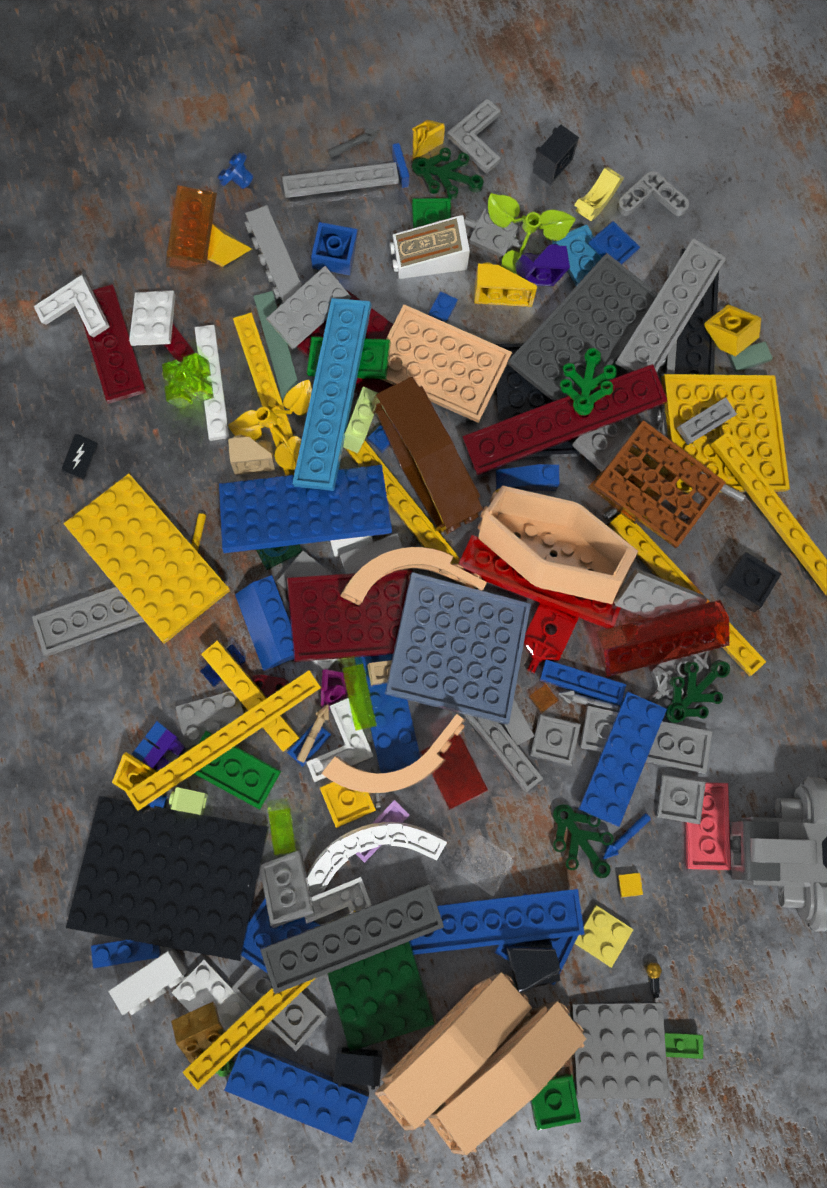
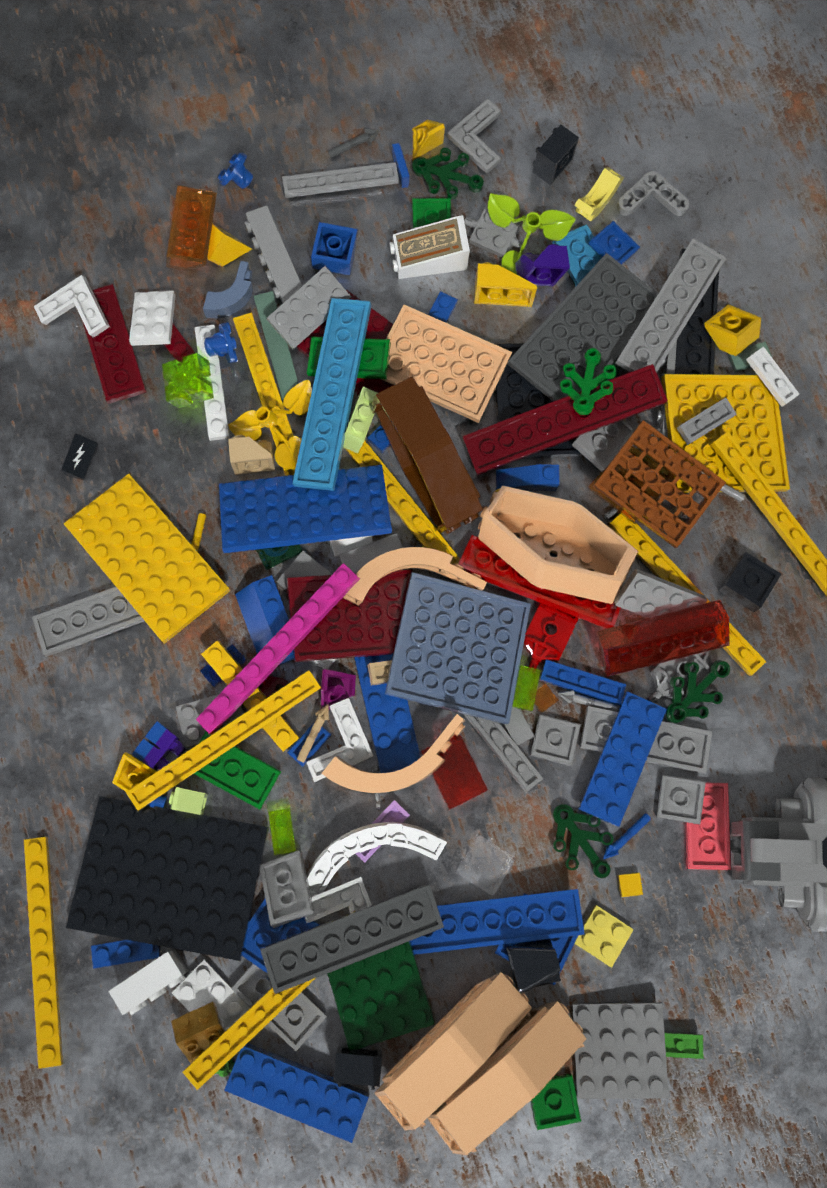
(43, 953): none -> yellow plate
(222, 344): none -> blue plate
(234, 298): none -> sand blue arch
(277, 649): none -> dark pink plate
(346, 804): yellow plate -> none
(359, 697): clear neon green plate -> none
(526, 688): none -> clear neon green plate
(654, 972): piece -> none
(772, 376): none -> white plate

